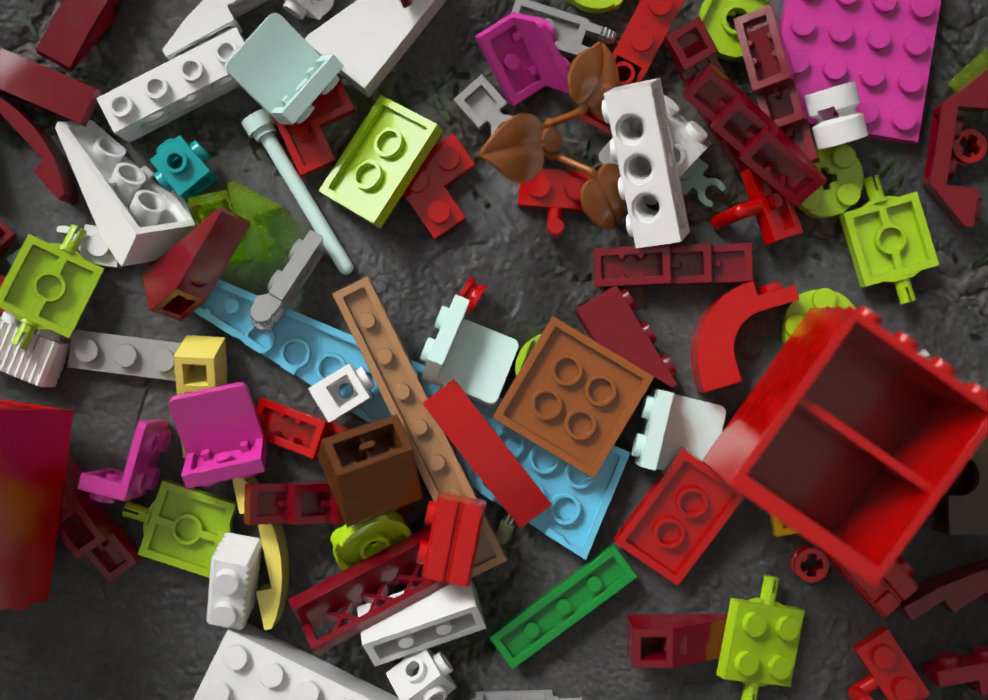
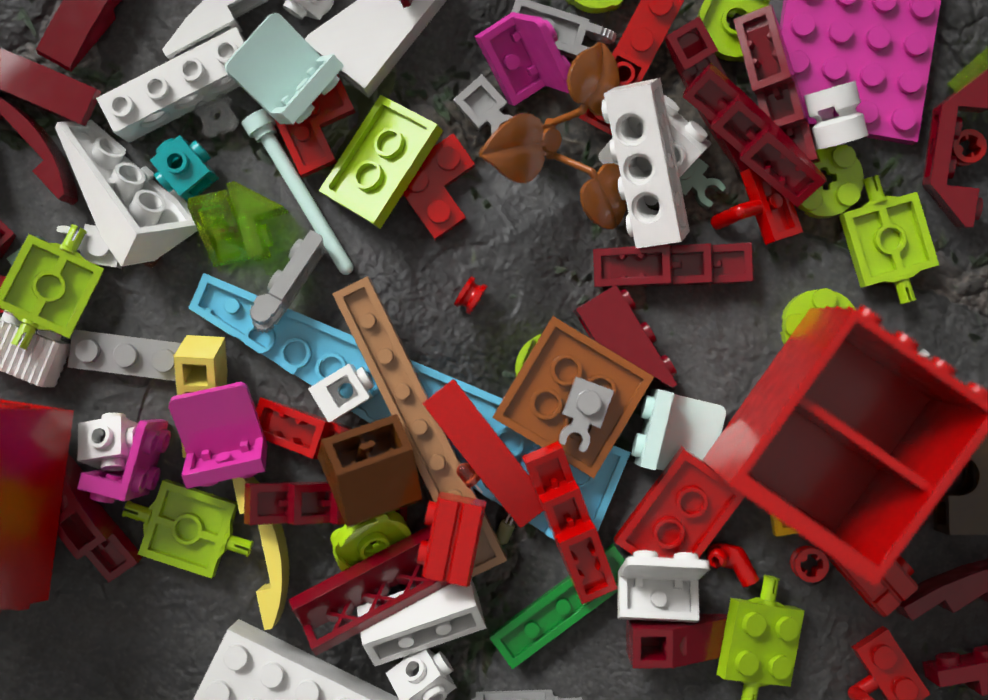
(106, 441): none -> white brick
(193, 266): dark red slope -> none
(227, 119): none -> clear plate
(233, 580): white brick -> none
(468, 475): none -> clear red piece
(469, 354): light aqua bracket -> none
(554, 191): red plate -> none
(570, 522): none -> red slope
(586, 407): none -> light grey plate
(660, 587): none -> white bracket
(714, 336): red arch -> none
(733, 558): none -> red arm

